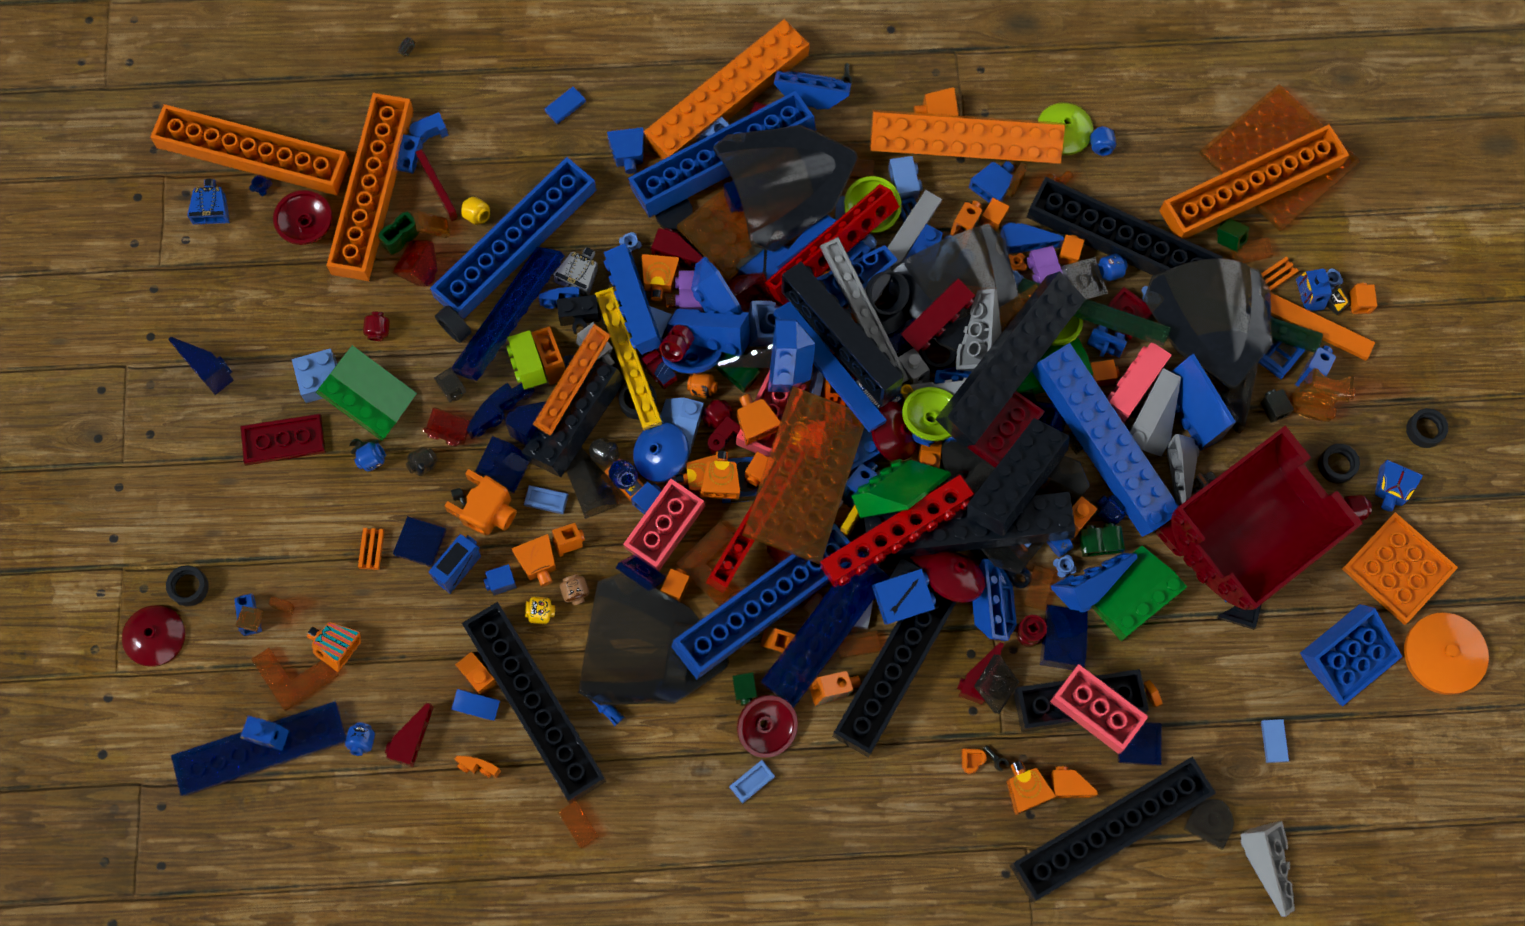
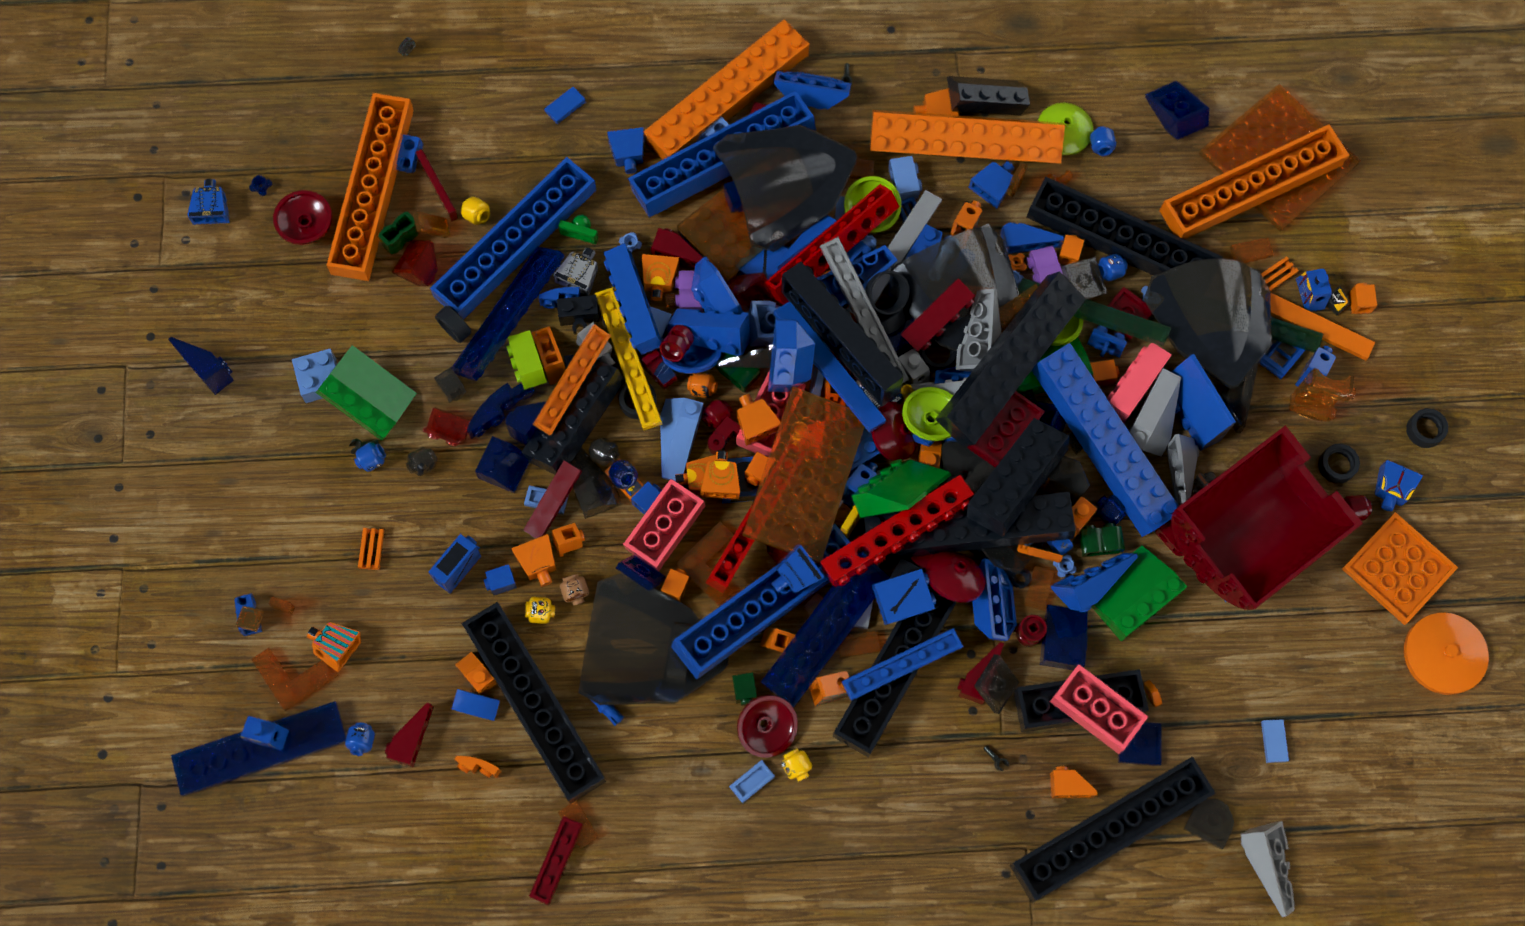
(162, 644): dark red dish -> none
(179, 572): black tyre -> none
(250, 149): orange brick -> none
(282, 439): dark red tile -> none
(376, 326): dark red head -> none
(419, 541): clear blue tile -> none
(428, 127): blue leg -> none
(458, 494): pearl dark grey hand -> none
(485, 505): orange piece -> none
(552, 500): none -> dark red tile
(556, 860): none -> dark red tile
(579, 229): none -> green tile
(668, 458): blue dish -> none
(674, 215): black tile -> none
(796, 571): none -> blue torso
(796, 764): none -> yellow head
(902, 664): none -> blue tile
(972, 759): orange tile -> none
(987, 95): none -> black slope
(994, 214): orange brick -> none
(1027, 788): orange torso -> none
(1040, 553): none -> orange tile
(1178, 109): none -> clear blue slope
(1232, 234): dark green brick -> none
(1241, 617): black tile -> none
(1276, 405): pearl dark grey brick -> none
(1335, 275): medium blue plate -> none
(1352, 653): blue slope -> none

